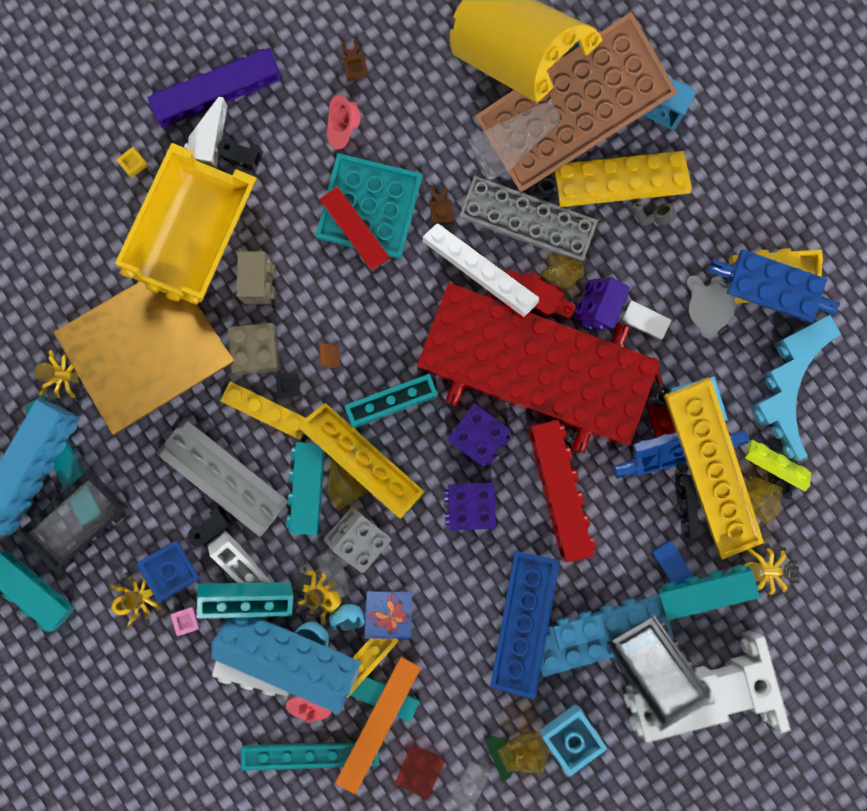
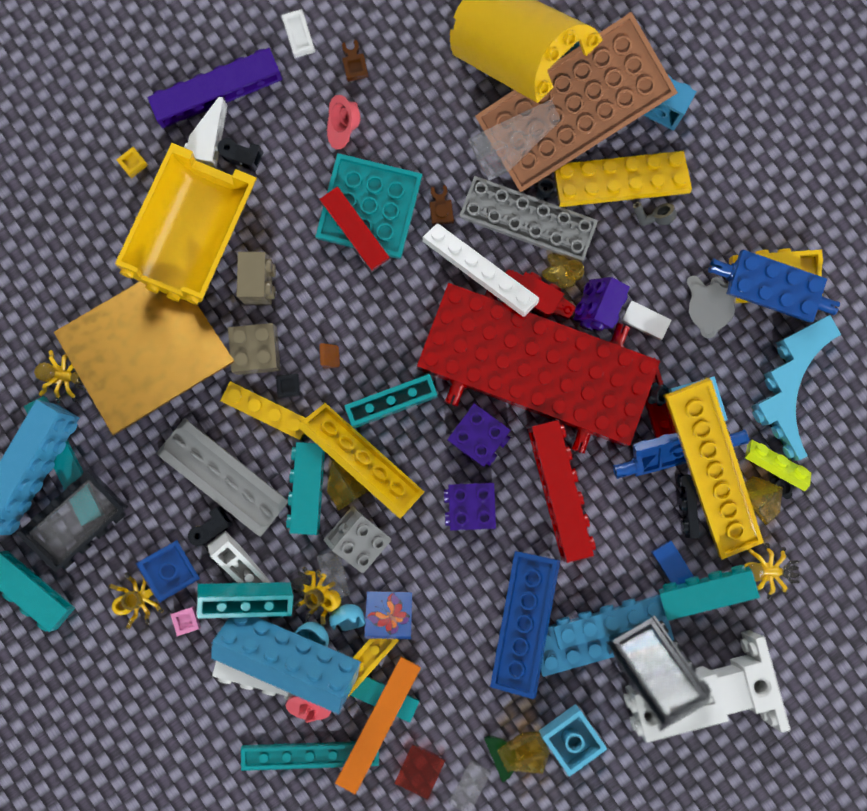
(298, 33): none -> white tile

